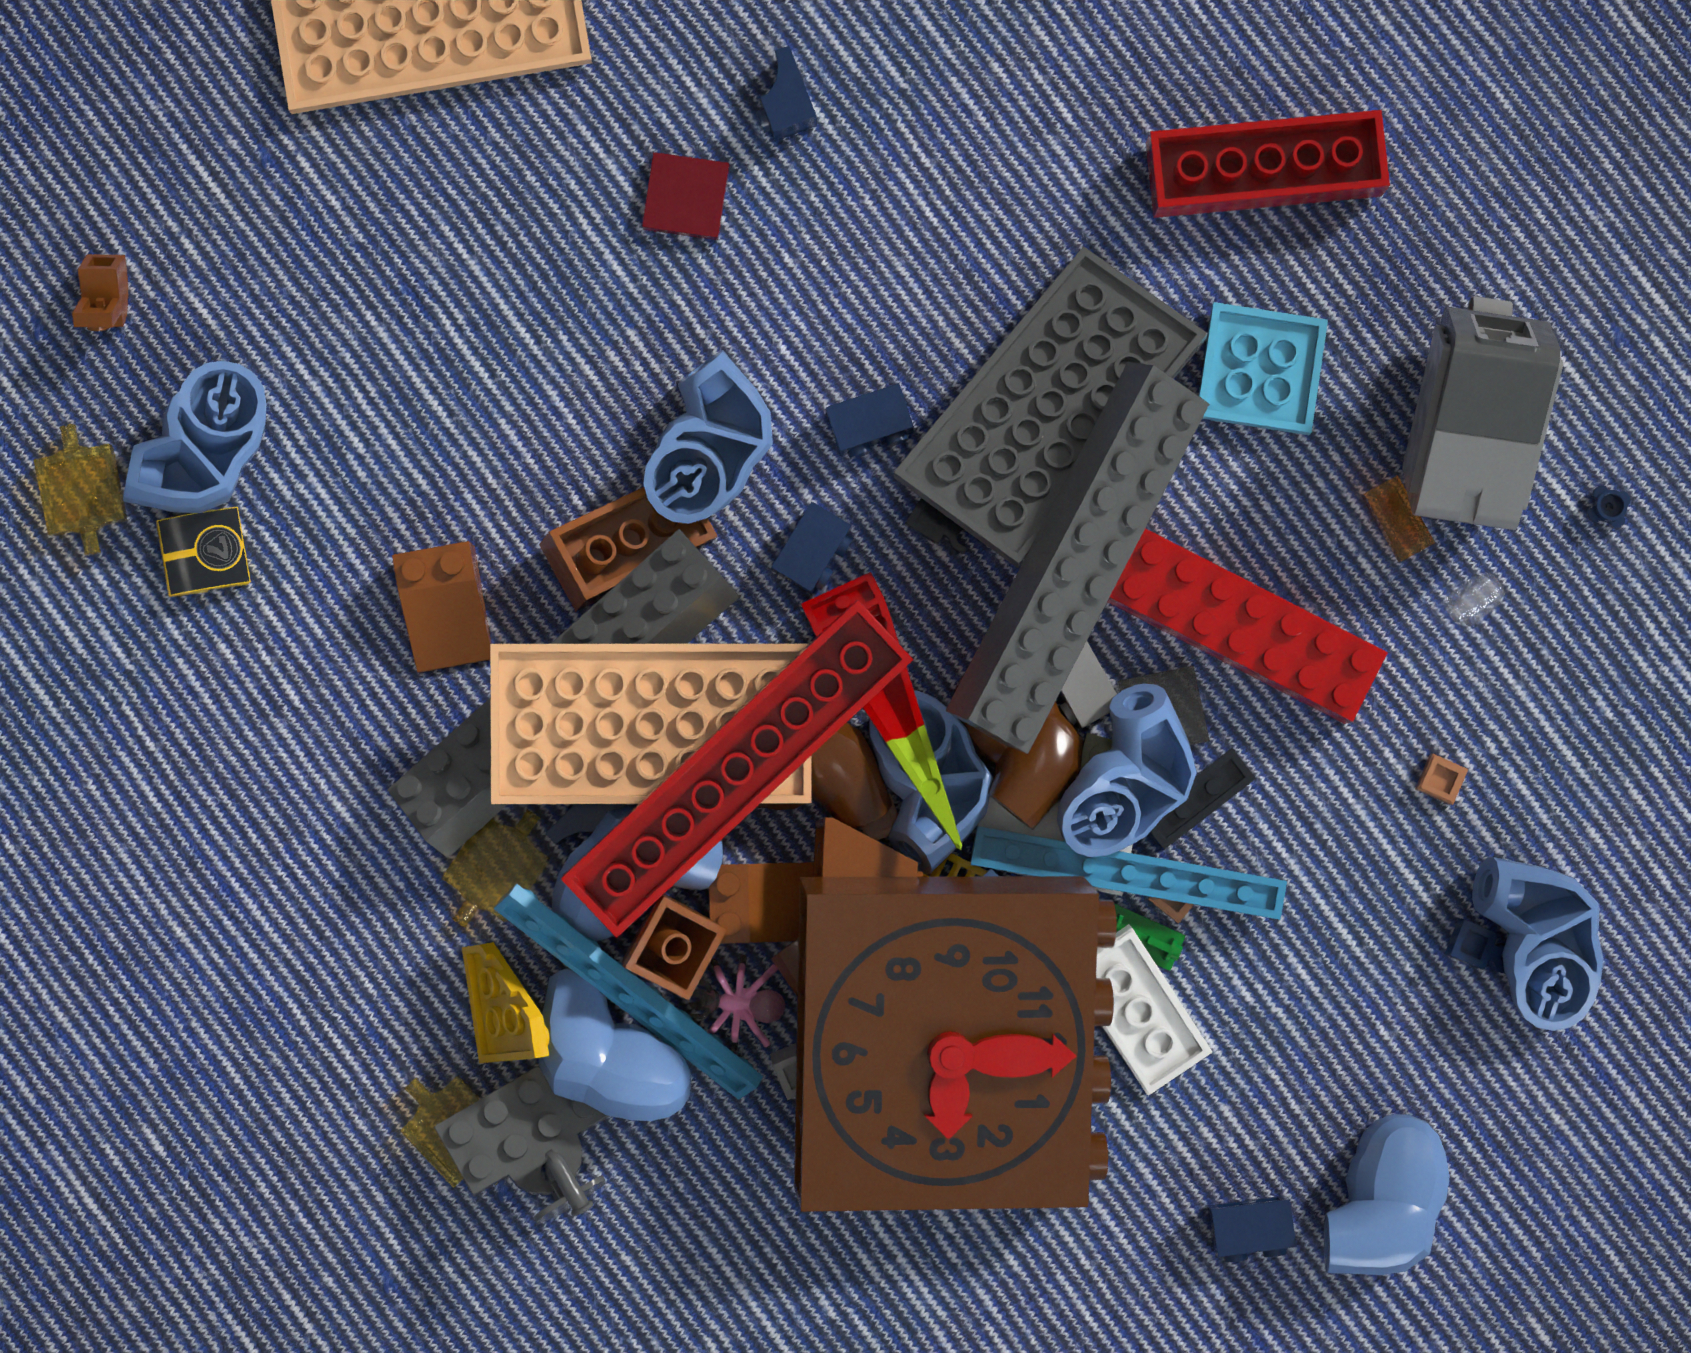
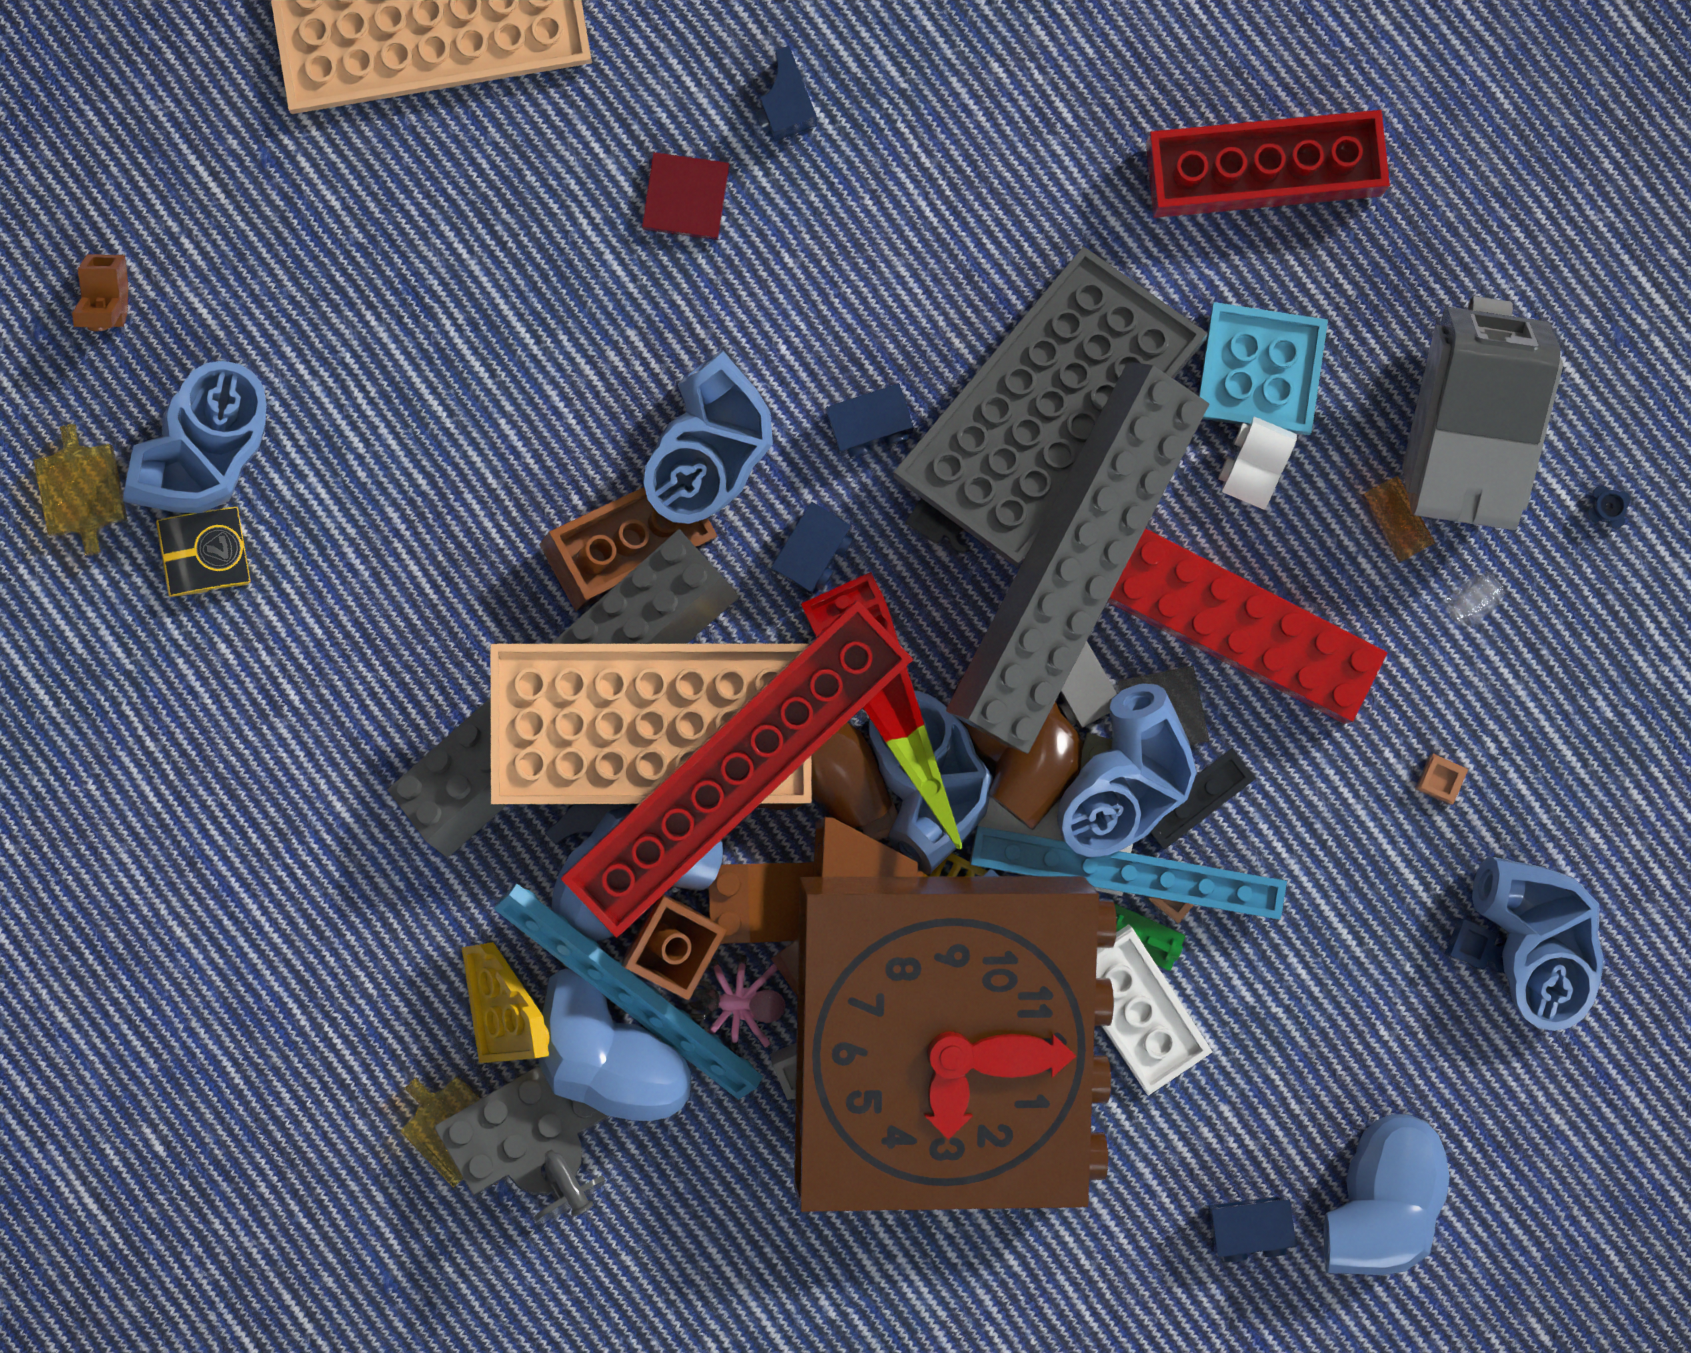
(443, 606): dark orange slope -> none
(493, 864): clear yellow plate -> none
(1258, 462): none -> white brick

